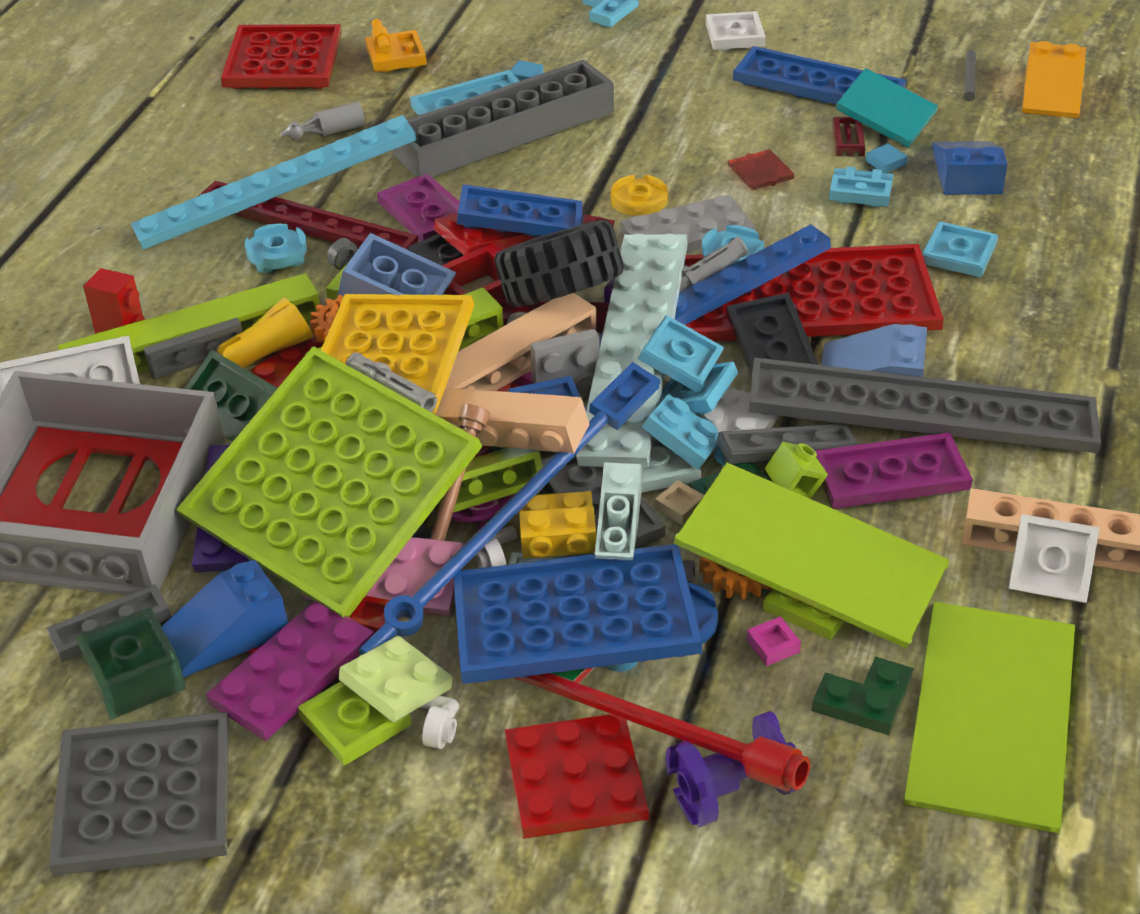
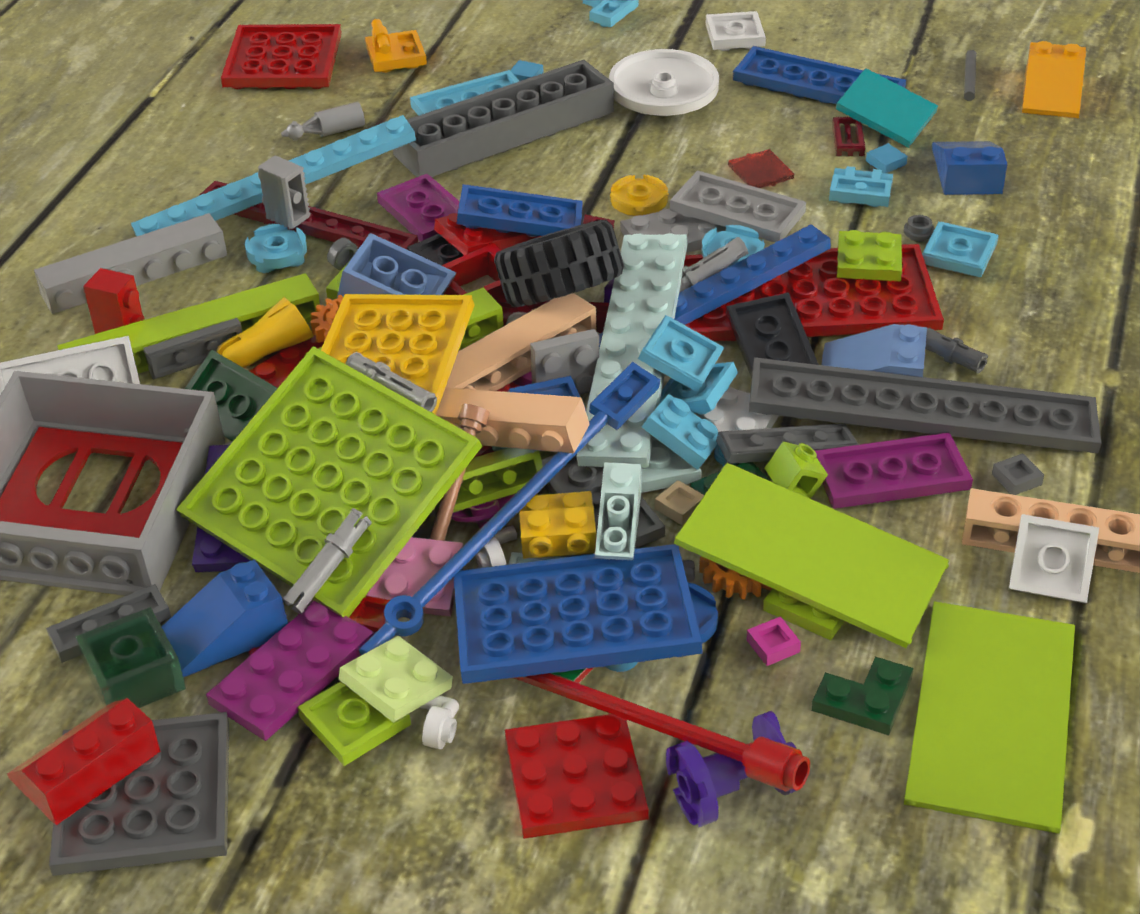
(87, 760): none -> red slope
(143, 256): none -> light grey brick
(284, 191): none -> light grey brick
(336, 548): none -> light grey pin
(664, 82): none -> white dish
(735, 203): none -> light grey plate
(869, 255): none -> lime plate
(919, 228): none -> dark grey plate
(955, 351): none -> dark grey pin
(1017, 474): none -> dark grey plate

